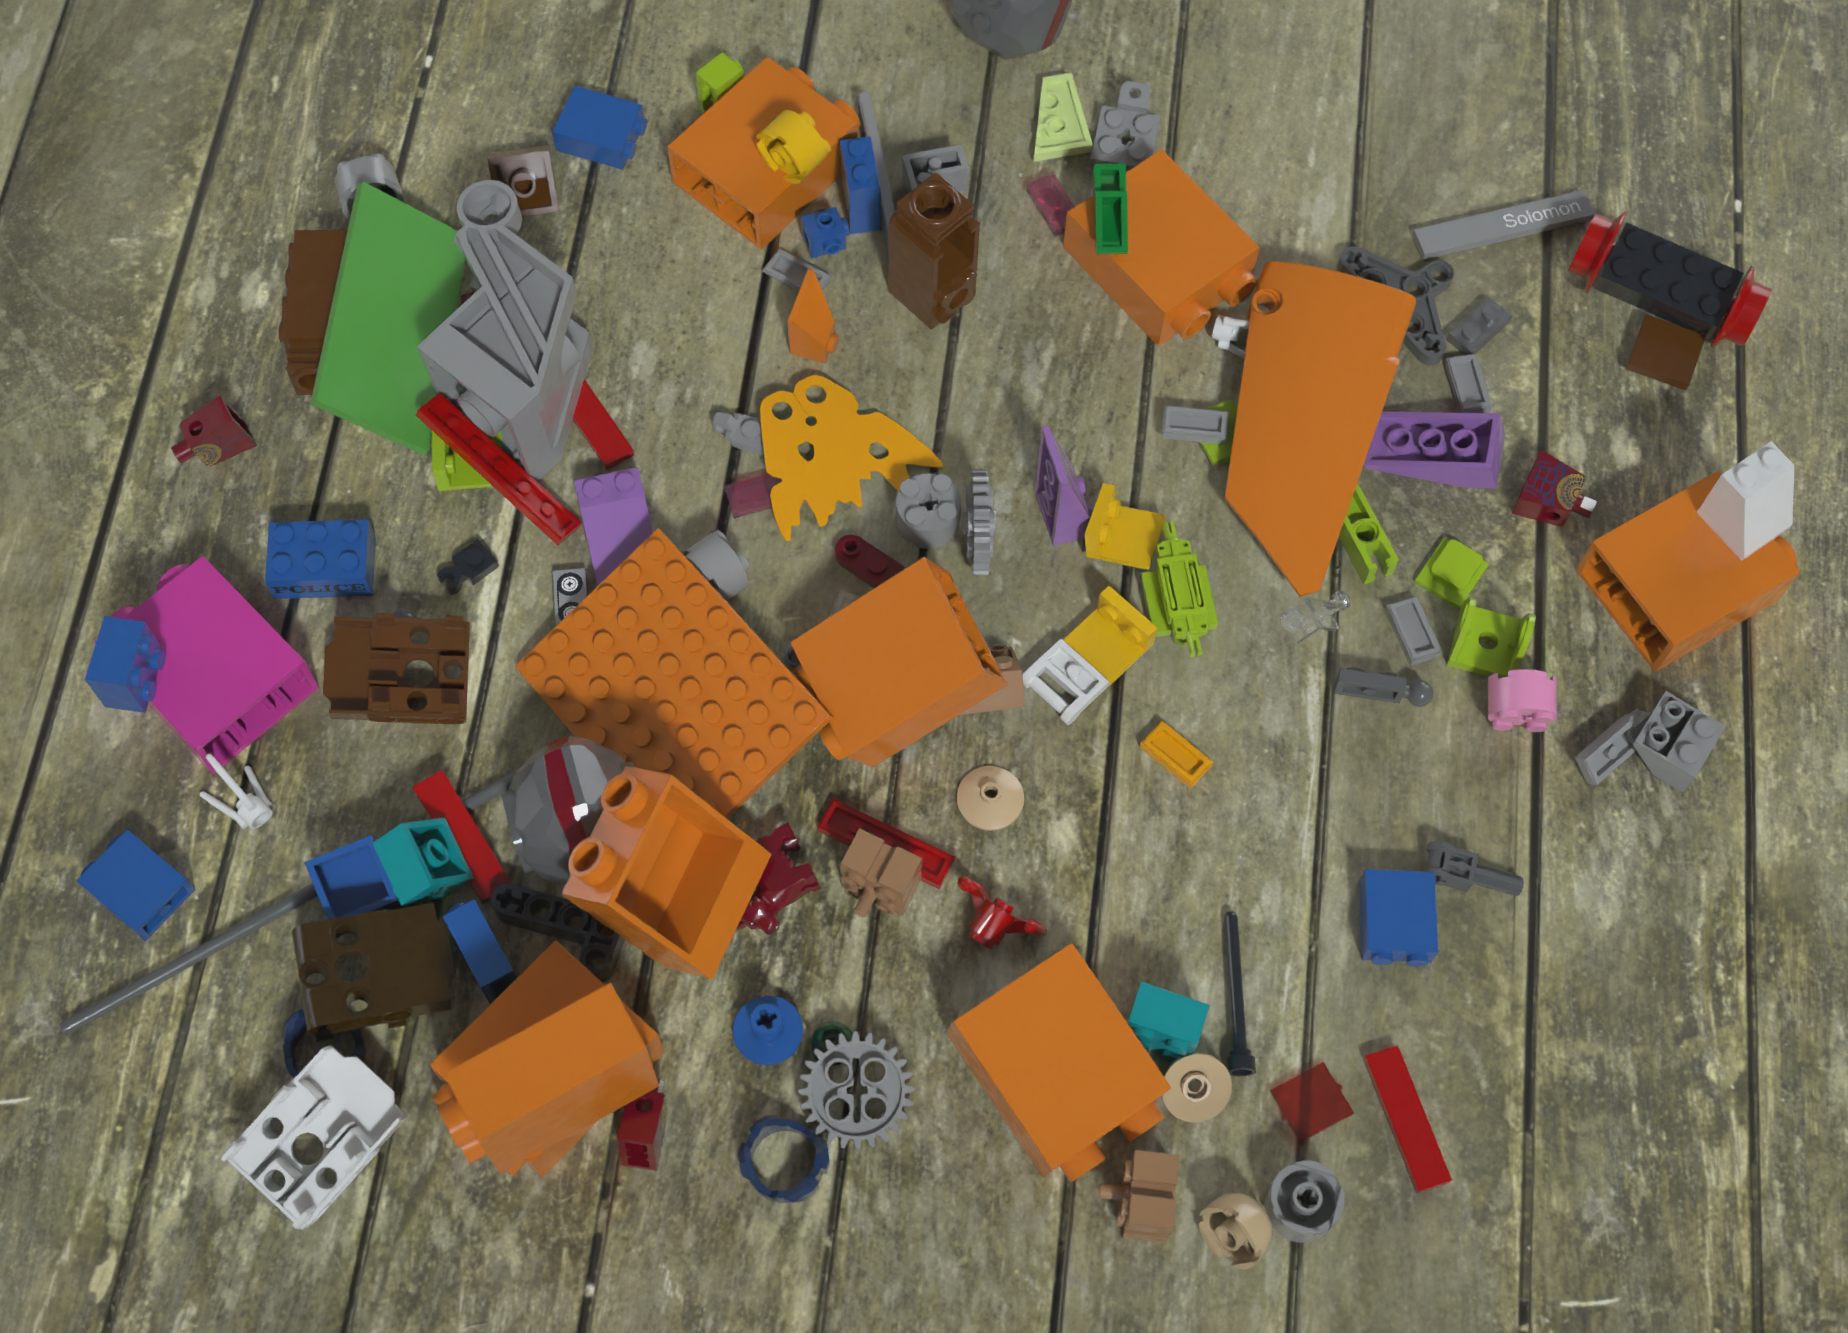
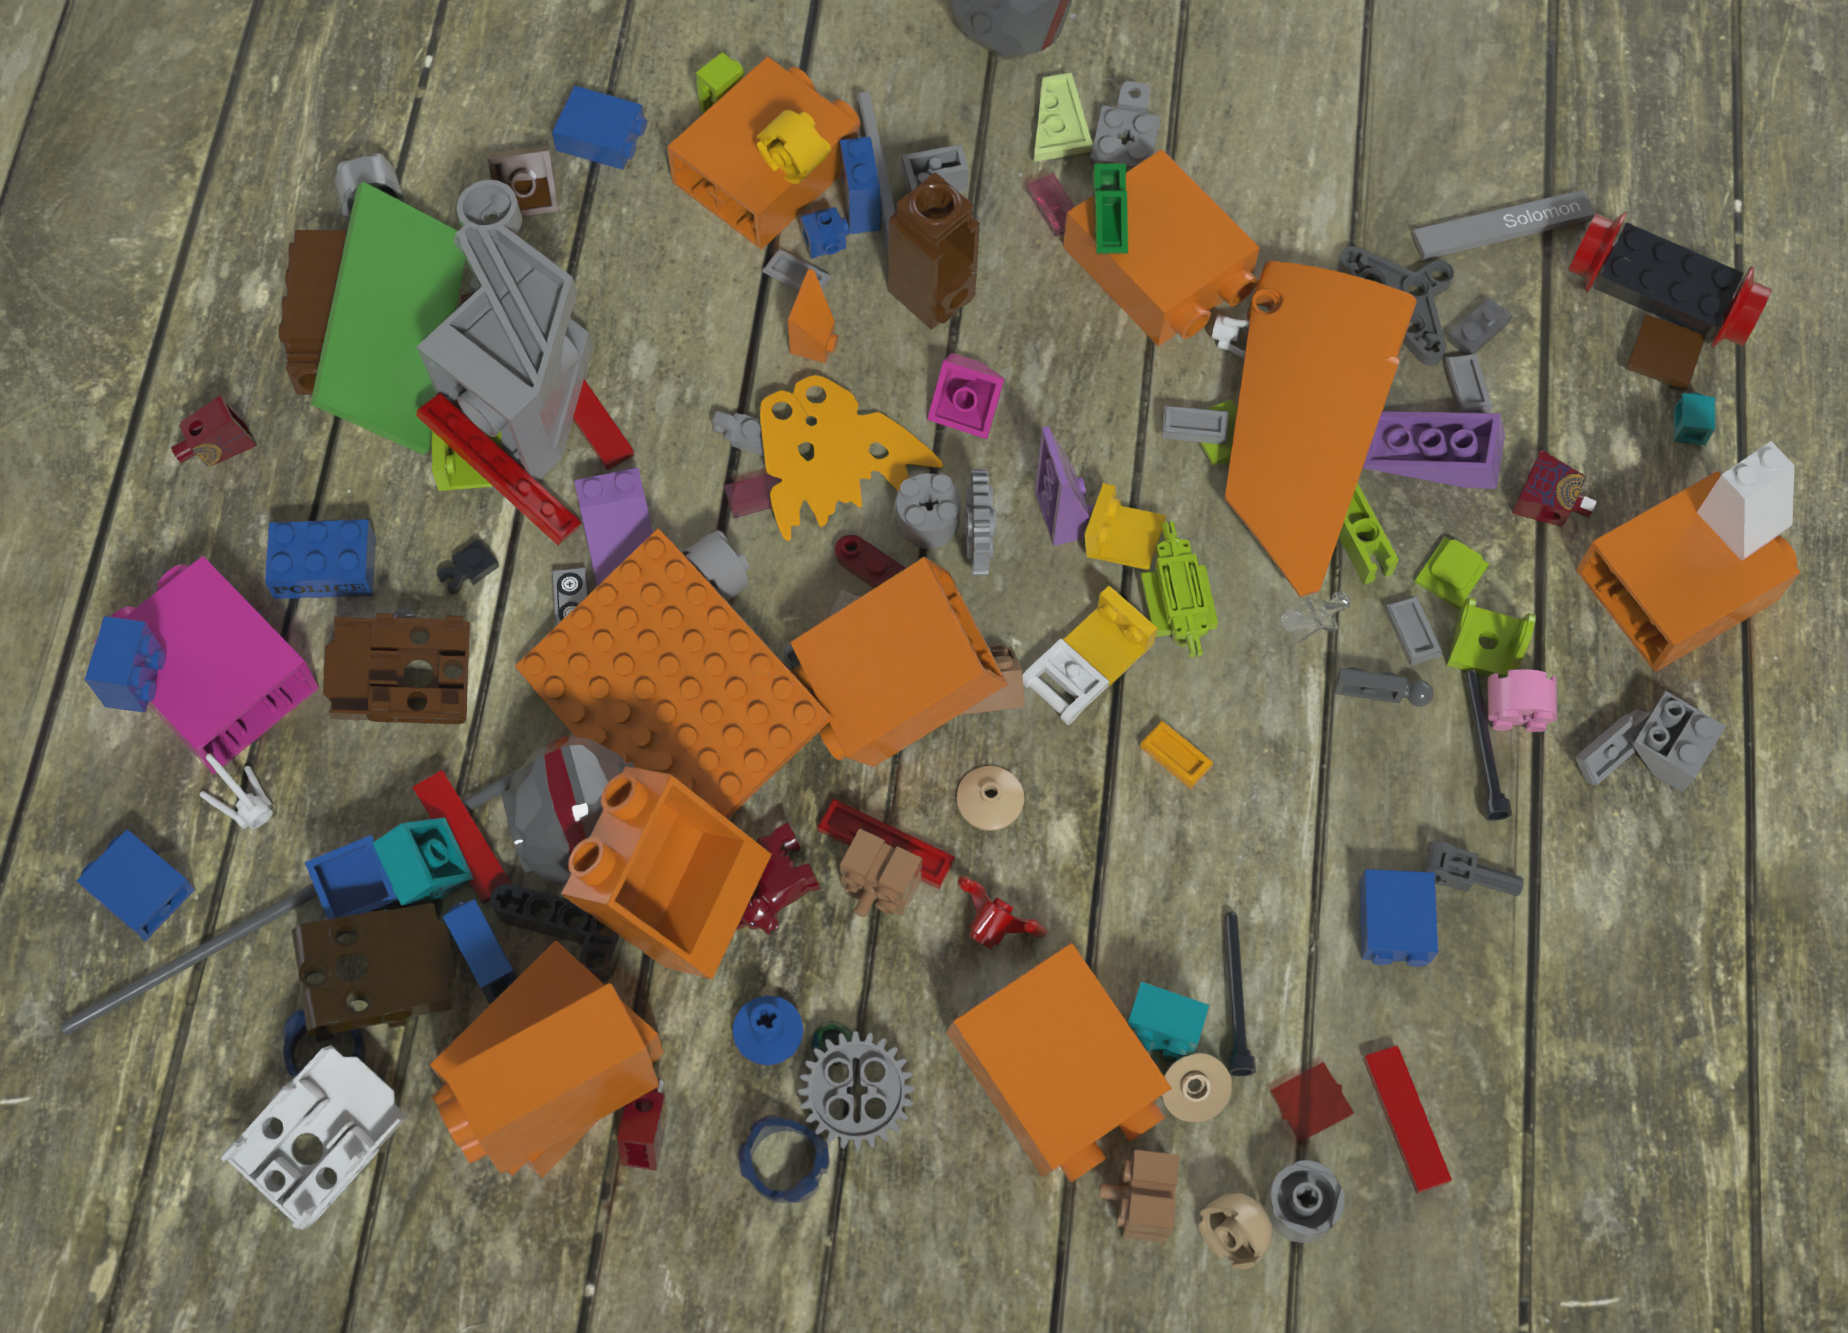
(966, 396): none -> dark pink slope
(1496, 804): none -> black piece
(1694, 419): none -> teal brick

